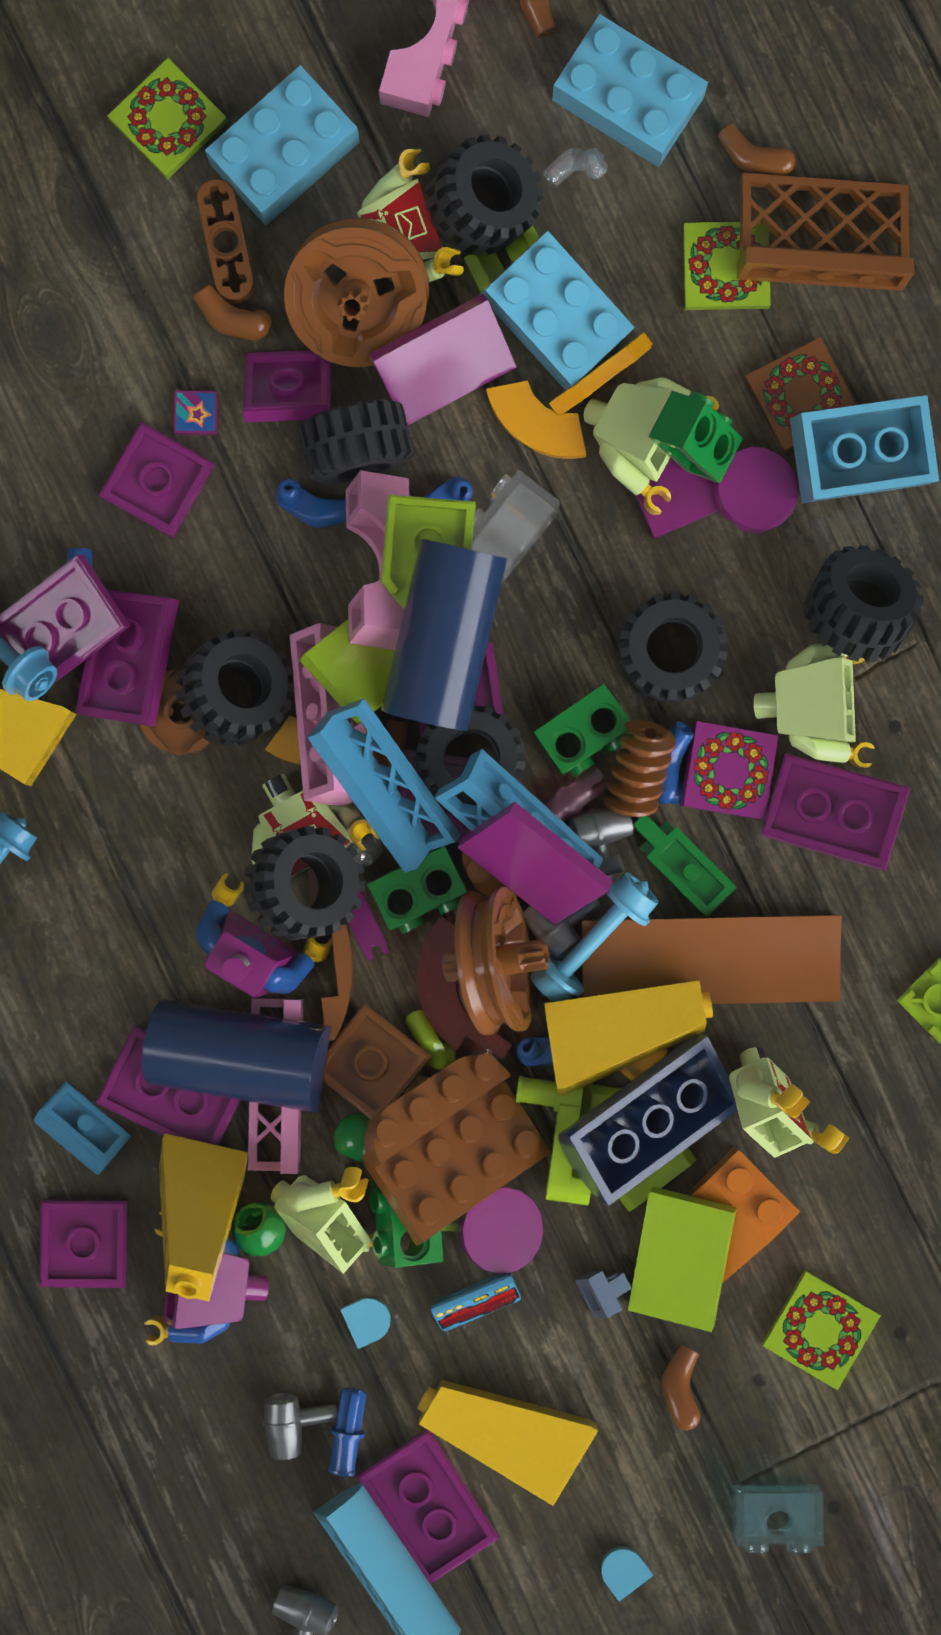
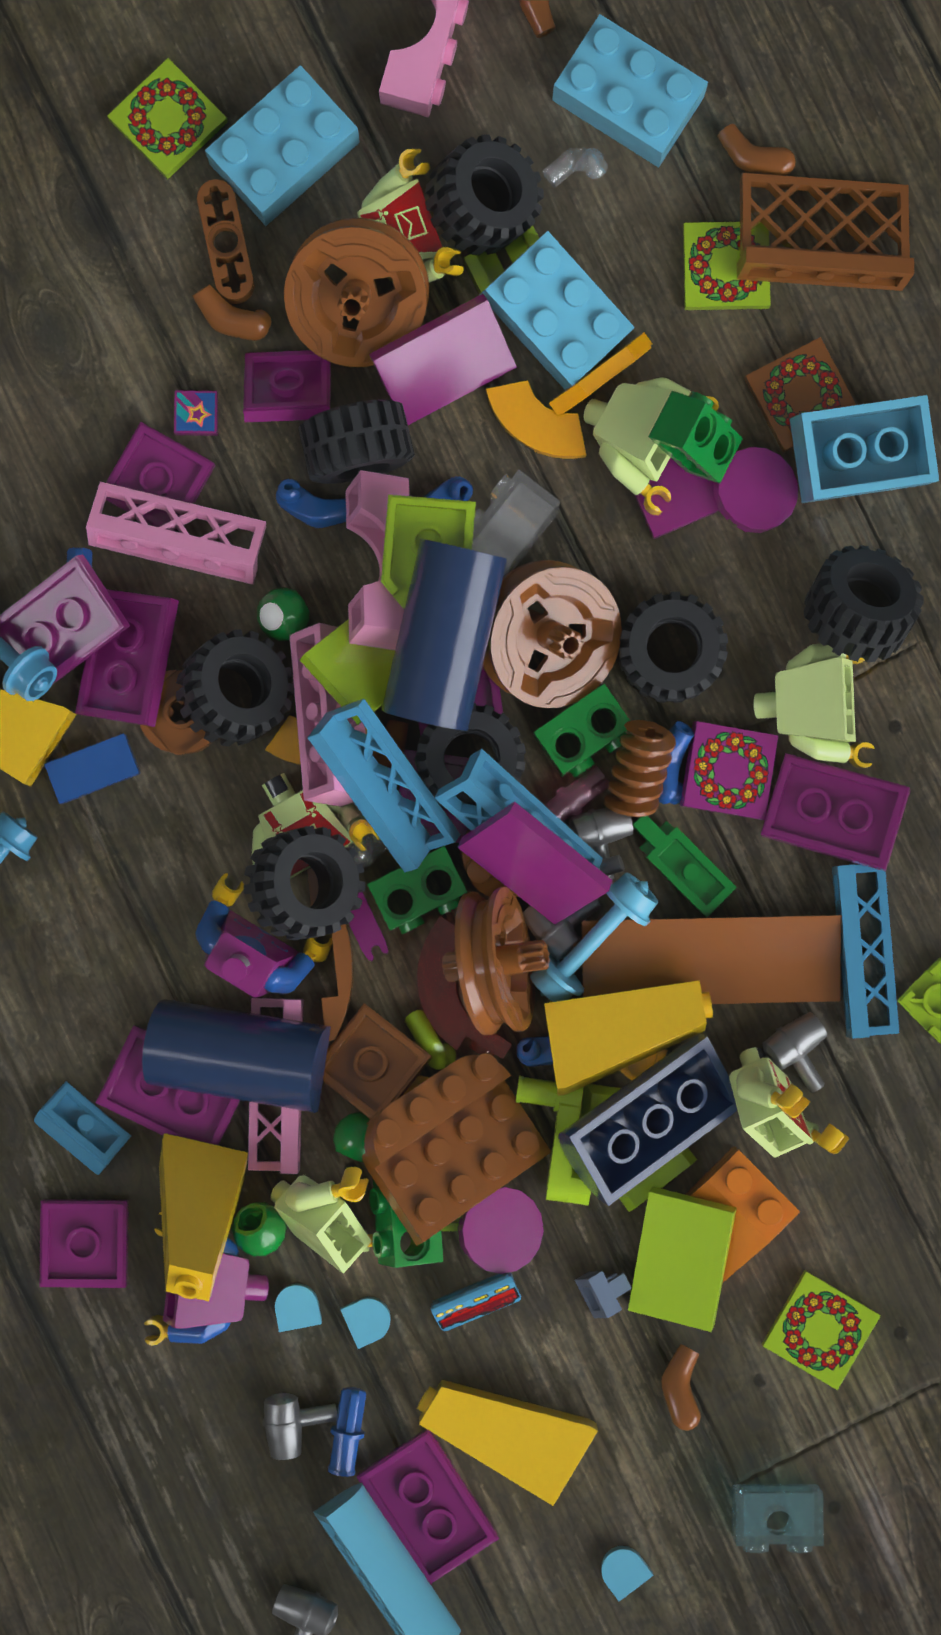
(92, 768): none -> blue tile
(173, 547): none -> bright pink fence
(282, 613): none -> green piece
(297, 1308): none -> medium azure tile
(572, 661): none -> wheel
(793, 1043): none -> flat silver piece
(851, 953): none -> dark azure fence

